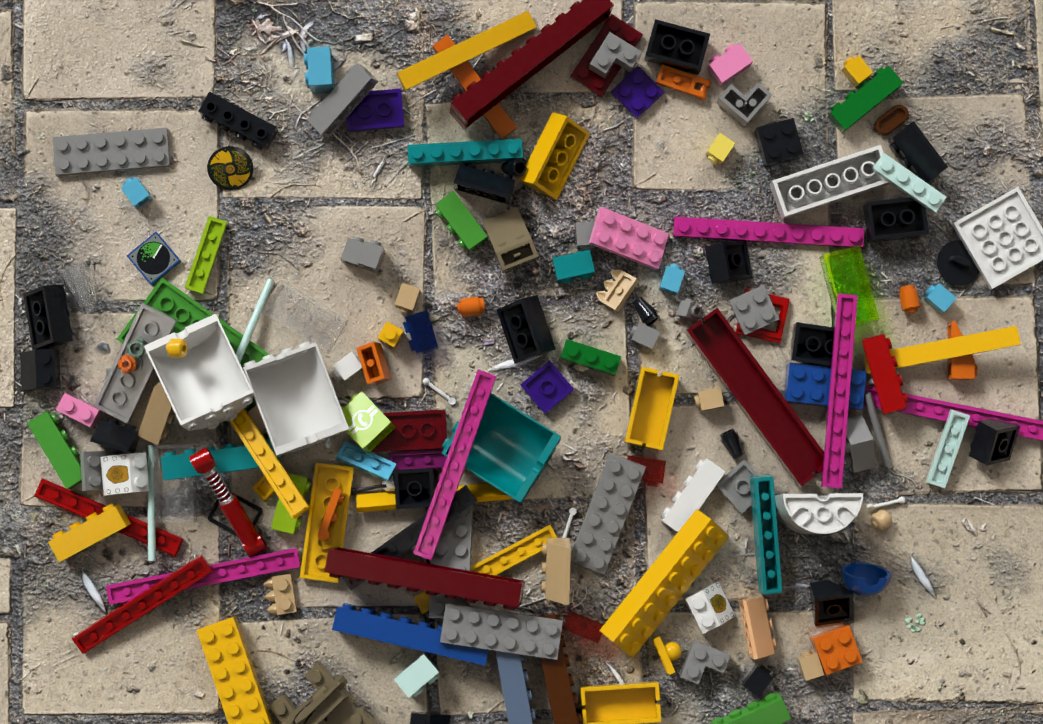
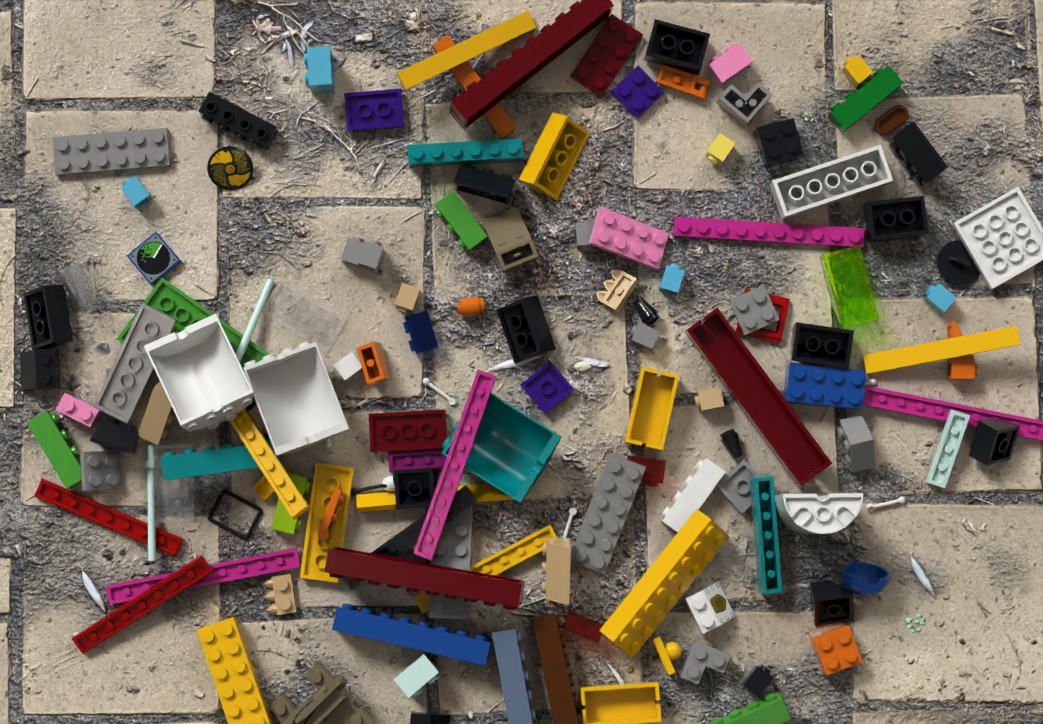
(88, 533): yellow brick -> none
(124, 473): white slope -> none
(131, 347): sand green plate -> none
(132, 364): orange plate -> none
(177, 348): yellow piece -> none
(206, 255): lime plate -> none
(229, 504): red piece -> none
(342, 100): light grey brick -> none
(366, 422): panel -> none
(368, 463): medium azure plate -> none
(390, 335): yellow brick -> none
(501, 631): light grey plate -> none
(514, 167): black cone -> none
(573, 266): teal brick -> none
(590, 357): green brick -> none
(614, 51): light grey brick -> none
(688, 310): light grey plate -> none
(728, 262): black slope -> none
(757, 627): light nougat slope -> none
(809, 665): tan brick -> none
(839, 391): dark pink plate -> none
(877, 429): light grey bar -> none
(881, 520): tan piece -> none
(884, 375): red brick -> none
(909, 183): light aqua plate -> none
(909, 299): orange brick -> none

